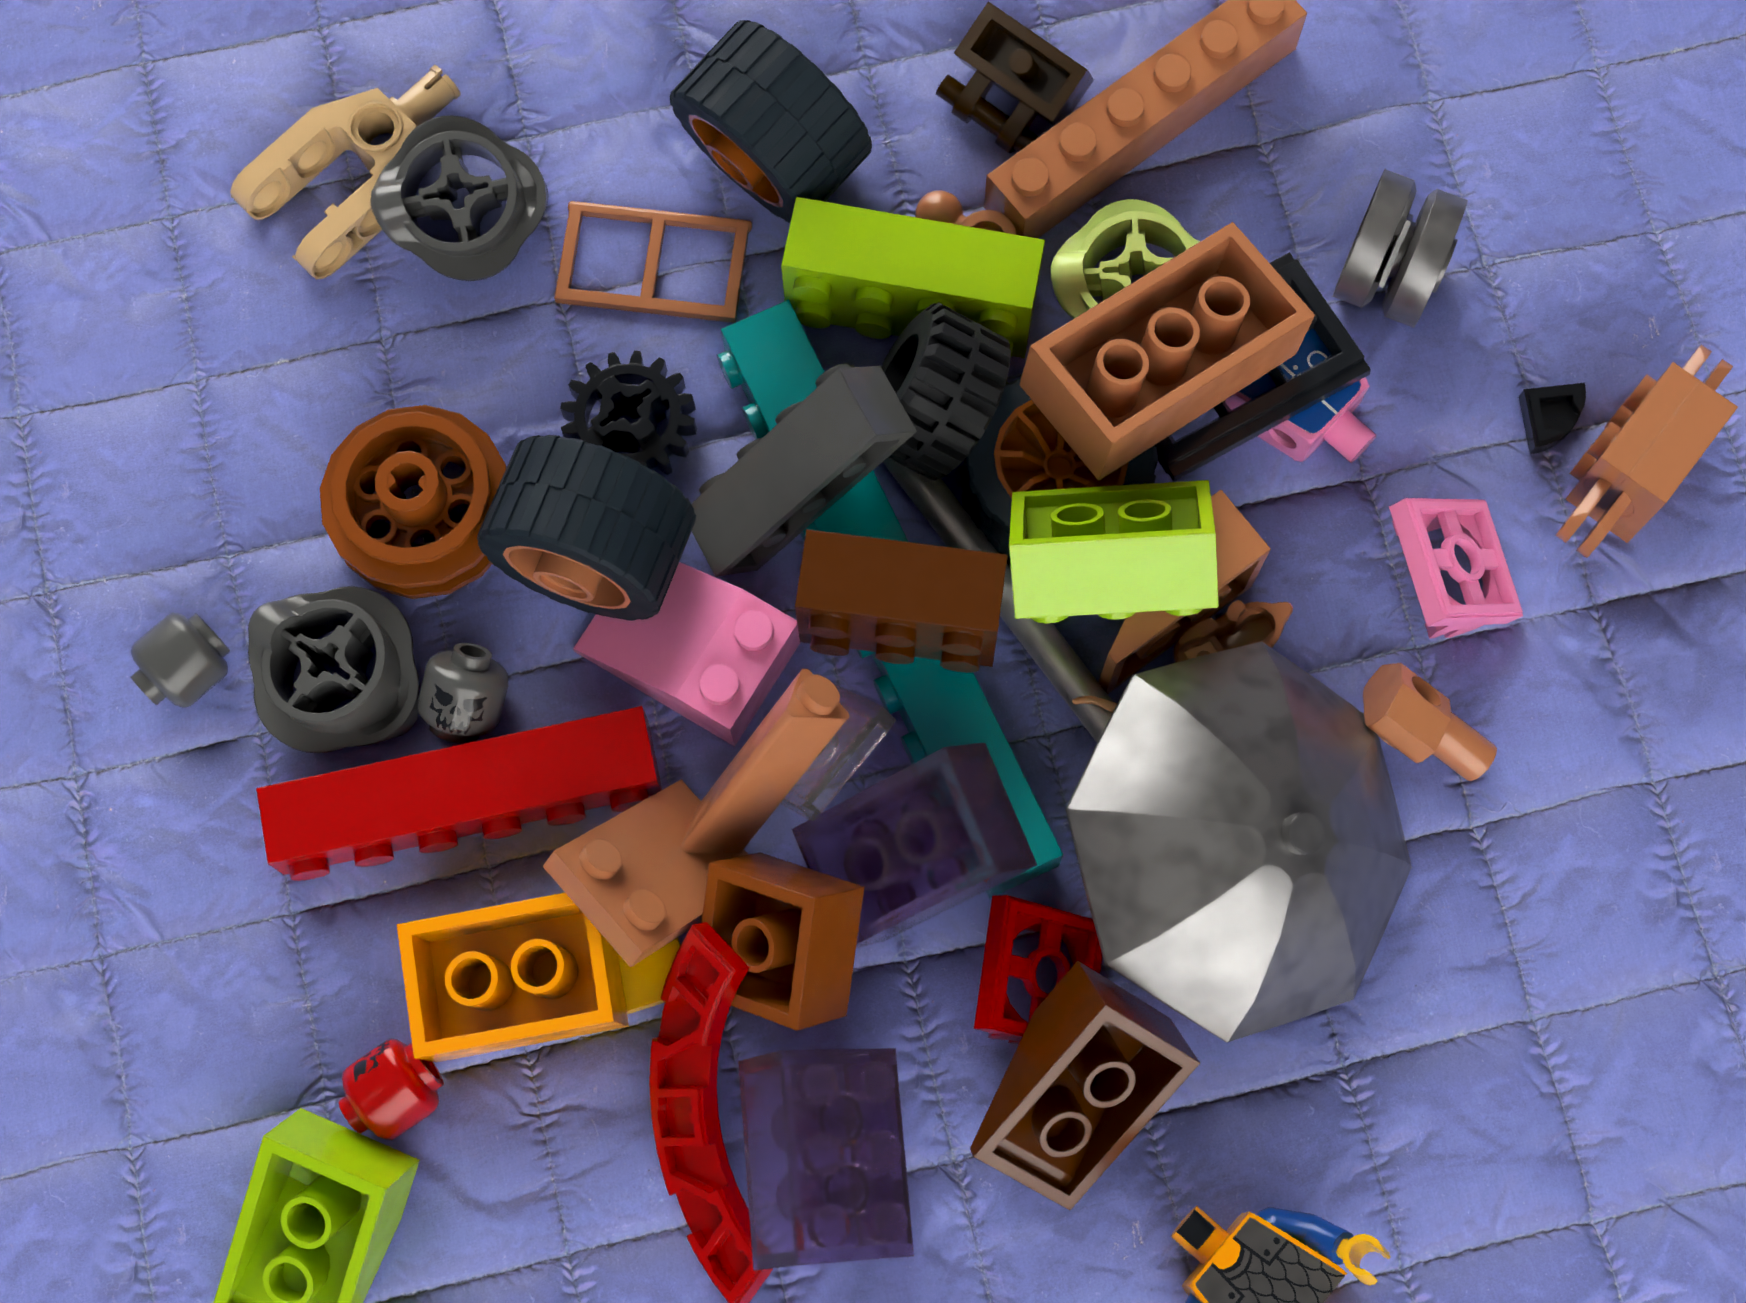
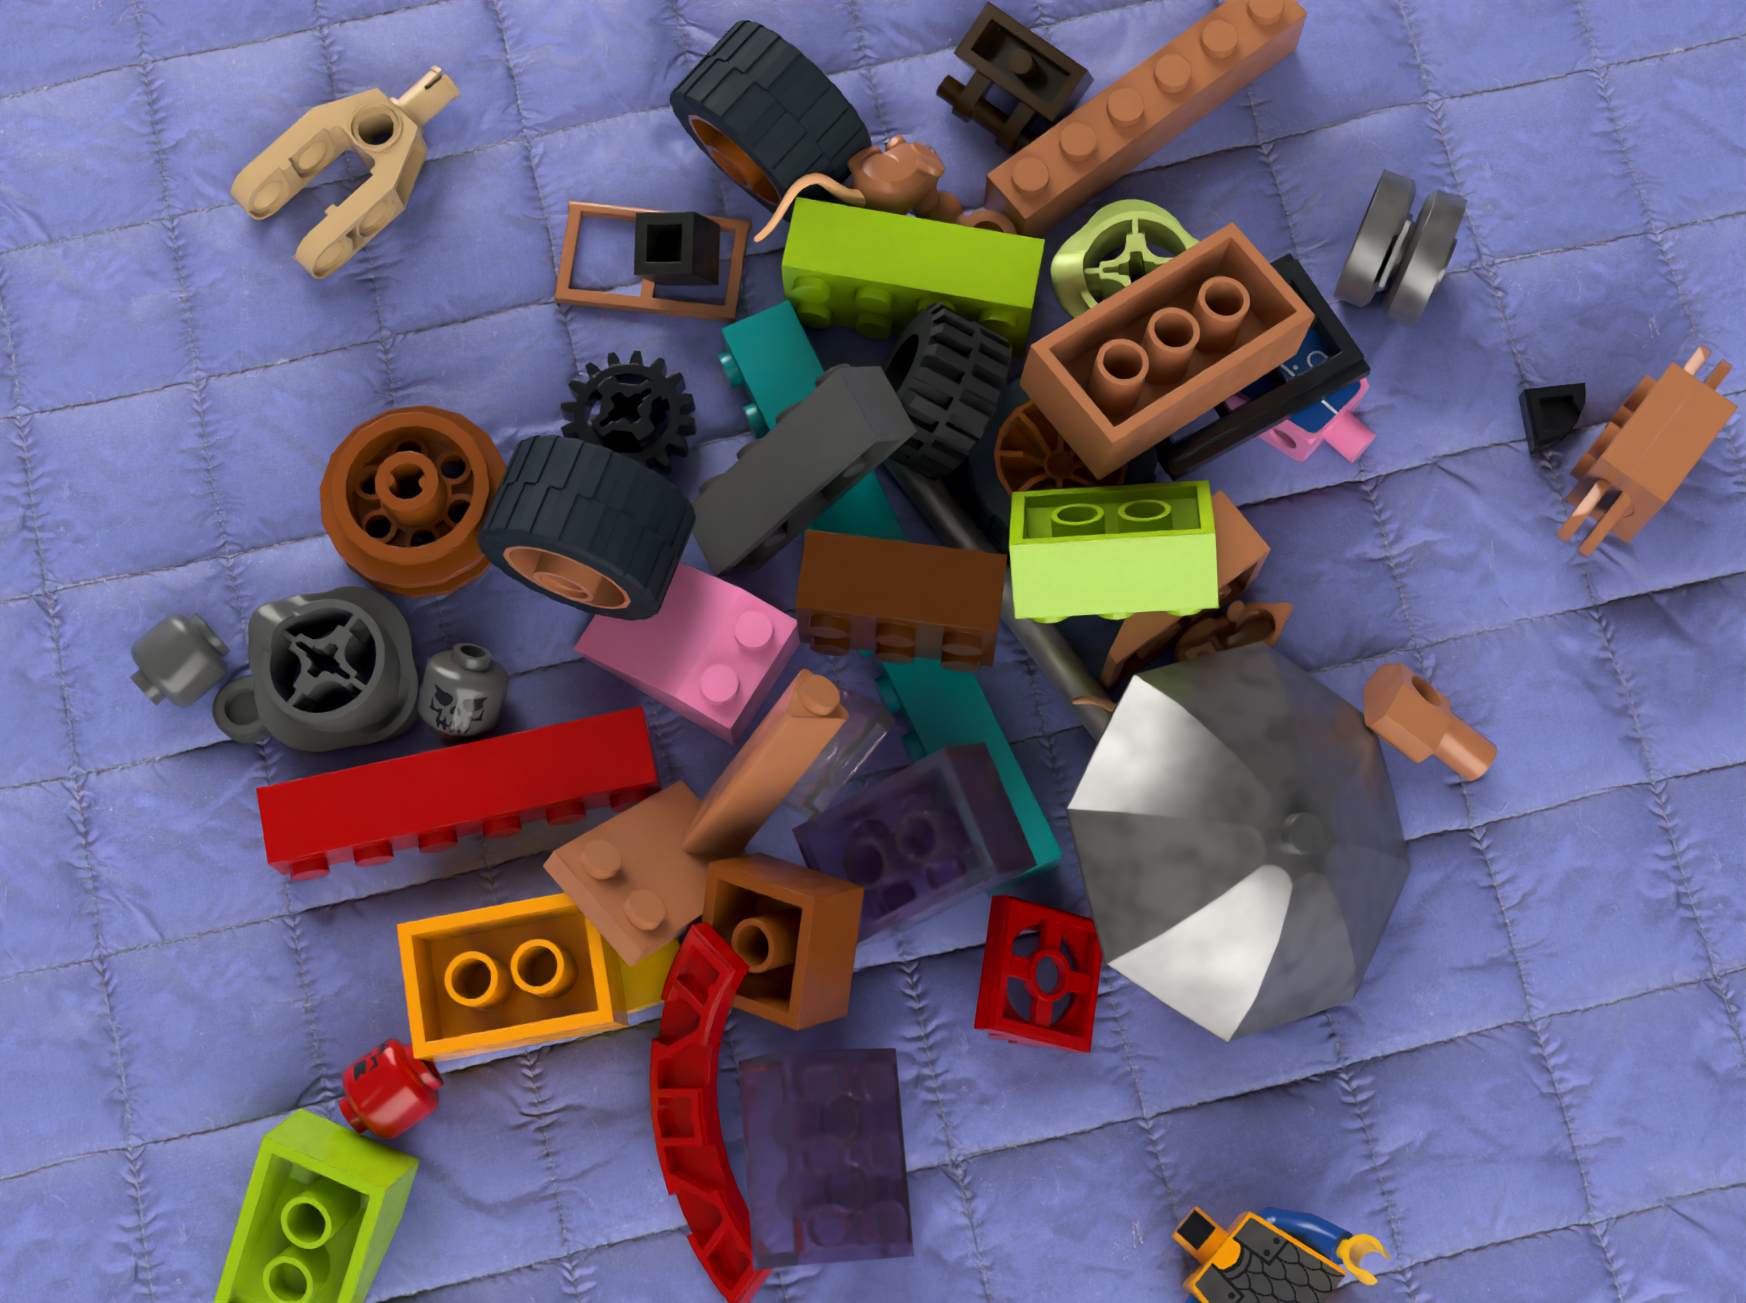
(236, 712): none -> dark grey tile
(445, 141): dark grey piece -> none
(677, 248): none -> pearl dark grey brick
(884, 182): none -> nougat animal
(1081, 1086): reddish brown slope -> none
(1472, 529): bright pink piece -> none

